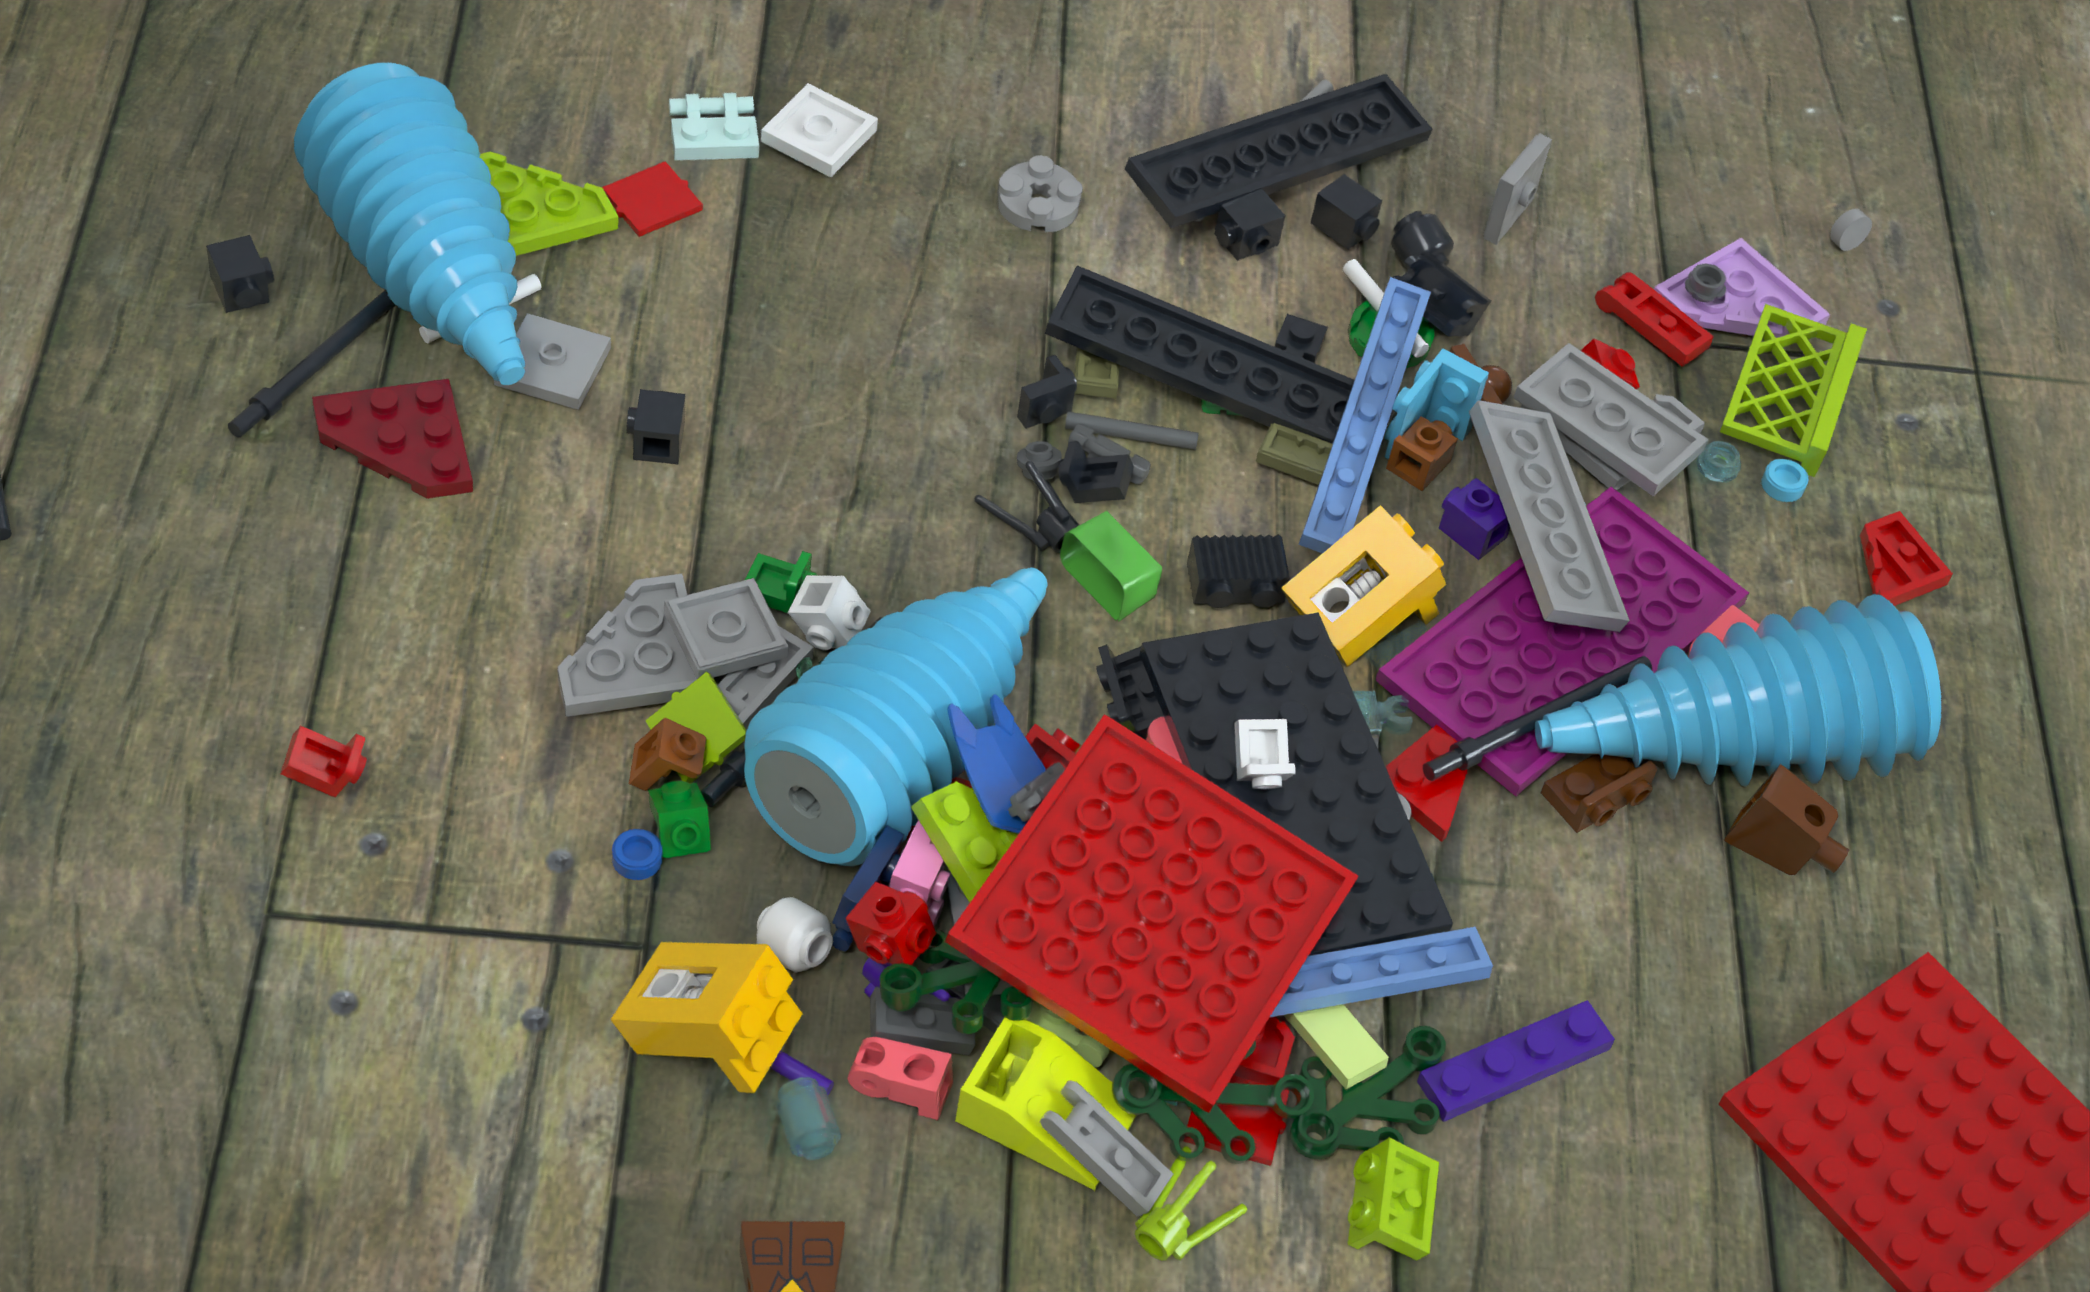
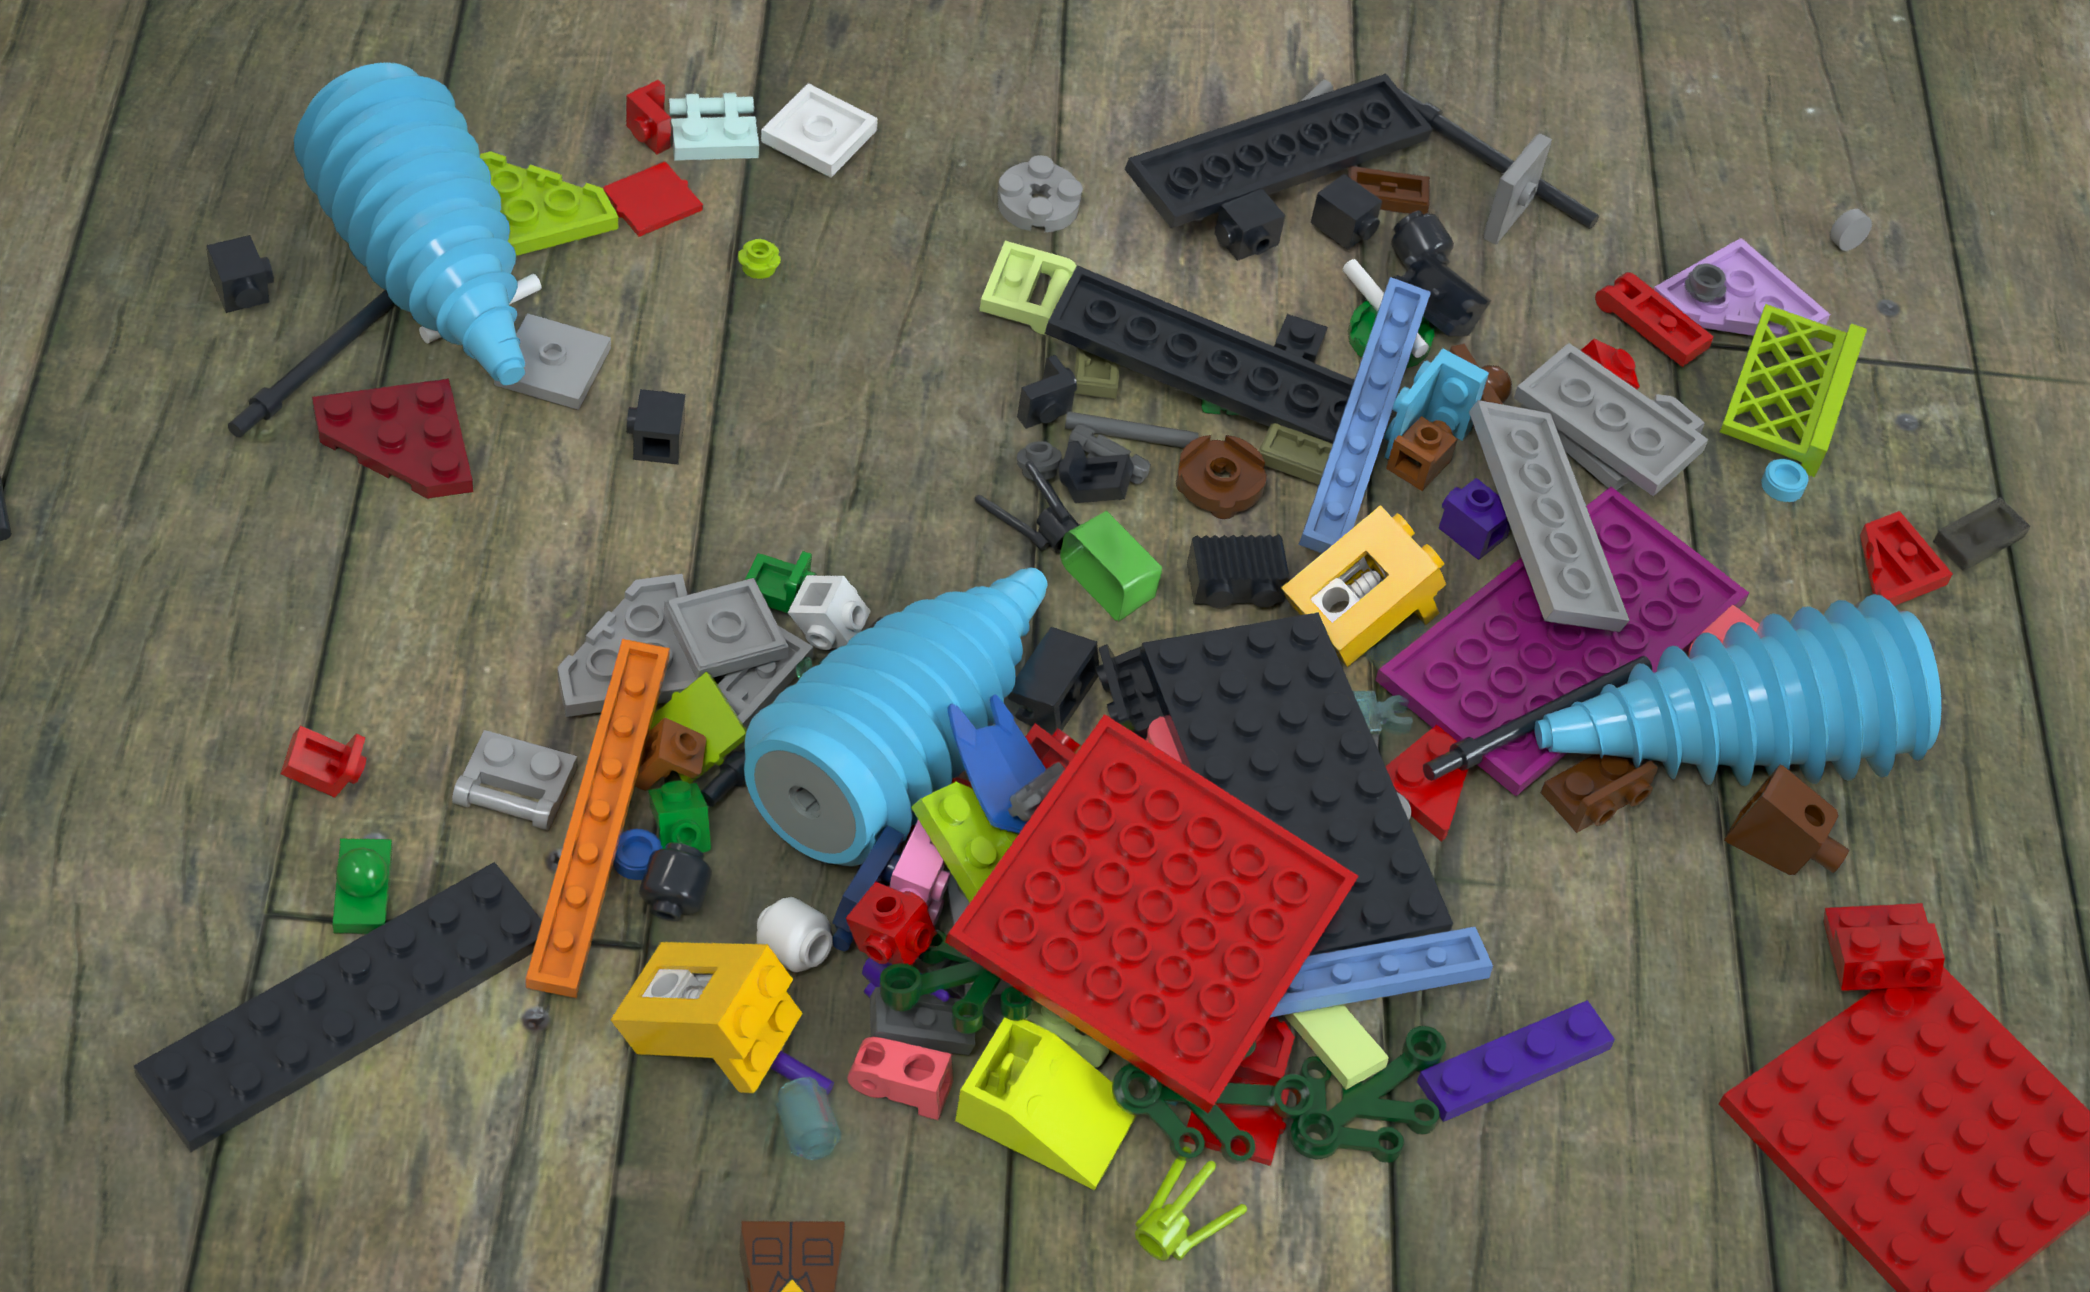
(339, 1006): none -> black plate
(362, 885): none -> green tile
(519, 769): none -> light grey plate
(597, 820): none -> orange plate
(648, 117): none -> red bracket
(675, 881): none -> black head
(759, 258): none -> lime plate
(1015, 280): none -> yellowish green plate
(1055, 679): none -> black hinge
(1108, 1150): light grey hinge -> none
(1217, 494): none -> reddish brown plate
(1262, 752): white bracket -> none
(1394, 1199): lime bracket -> none
(1397, 190): none -> reddish brown tile
(1499, 161): none -> black bar
(1719, 462): clear light blue plate -> none
(1884, 946): none -> red plate
(1981, 534): none -> clear smoke plate

